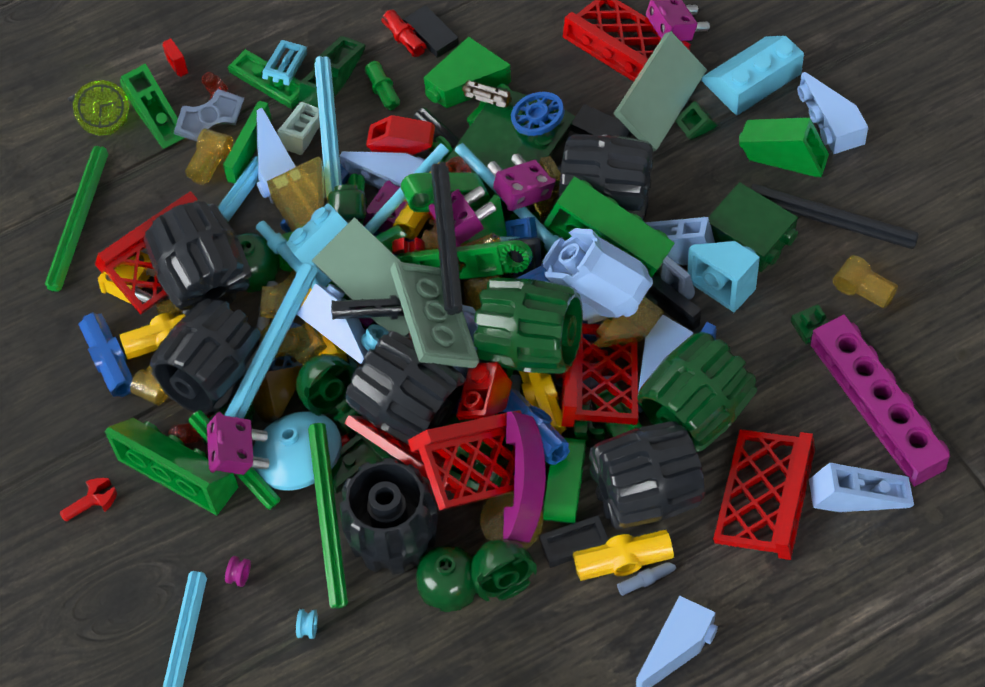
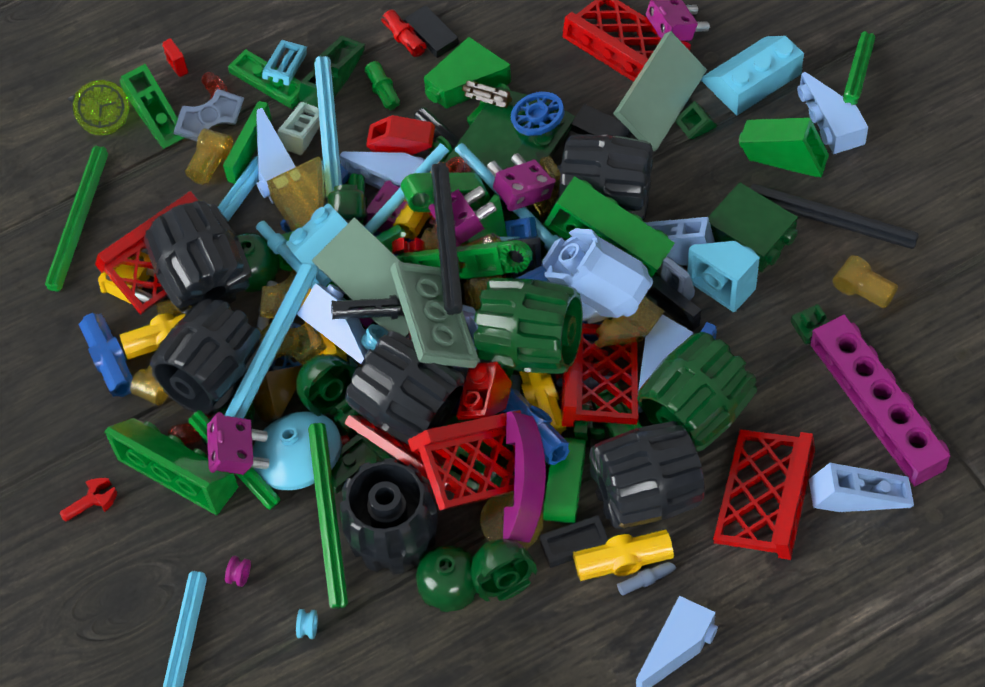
(859, 68): none -> green axle

